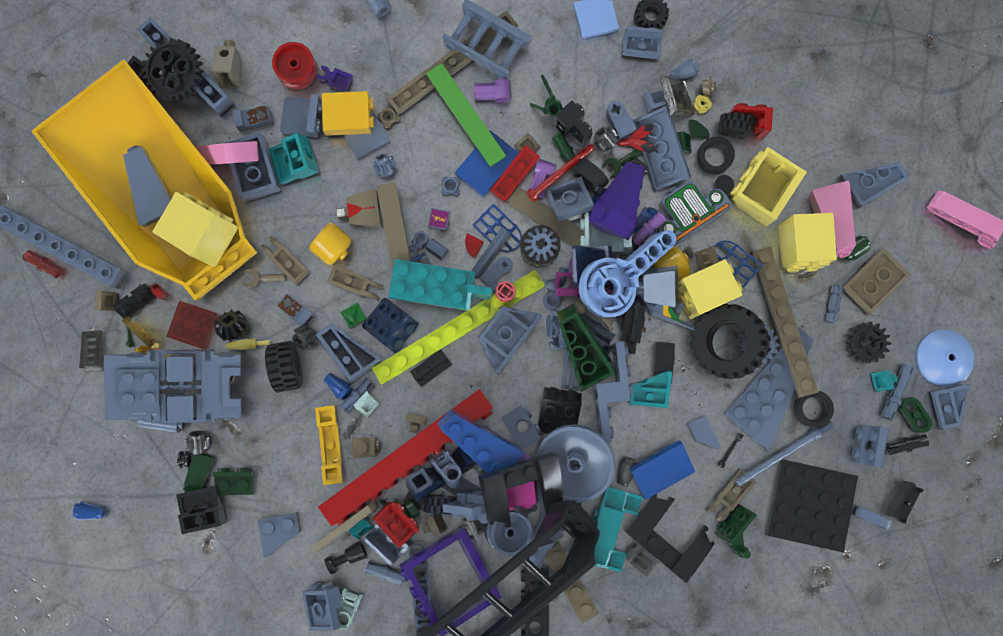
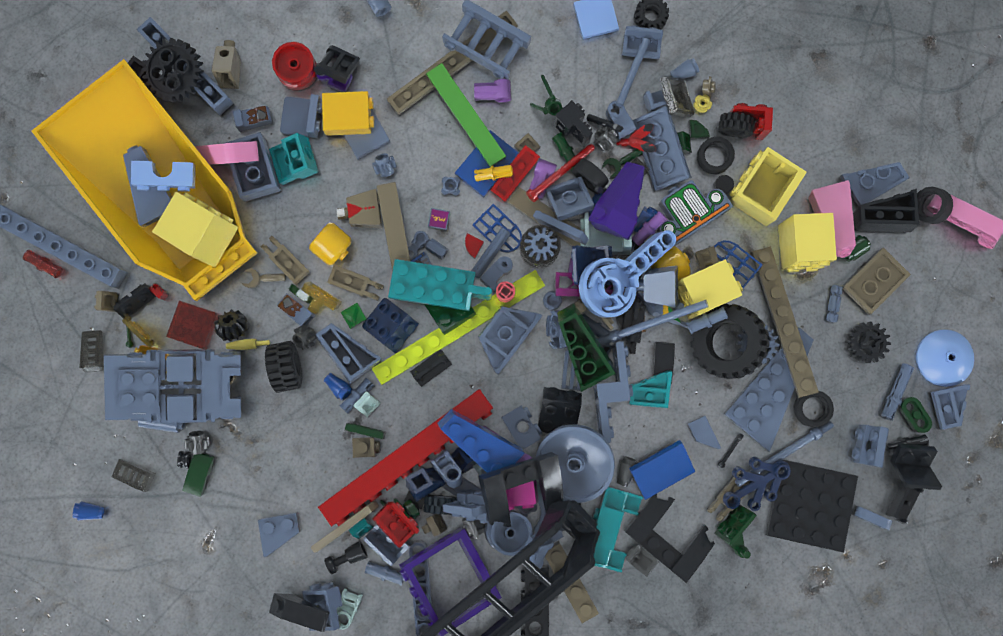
(146, 483): none -> clear smoke slope
(181, 177): none -> light blue arch
(203, 518): black brick -> none
(235, 482): dark green bracket -> none
(298, 611): none -> black slope
(301, 294): none -> dark green tile
(319, 298): none -> clear yellow tile
(330, 445): yellow slope -> none
(343, 66): none -> black plate
(365, 430): none -> dark green tile
(388, 111): dark tan plate -> none
(415, 421): dark tan tile -> none
(449, 318): none -> dark green plate
(493, 173): none -> yellow axle
(550, 284): sand blue arm -> none
(561, 227): none -> sand blue tile
(603, 122): none -> black piece
(616, 335): none -> sand blue bar
(632, 73): none -> sand blue bar
(707, 320): none -> sand blue pin
(759, 483): none -> dark blue plant
(883, 380): teal tile -> none
(889, 214): none -> black wedge
(913, 466): none -> black bracket
(946, 207): none -> black tyre

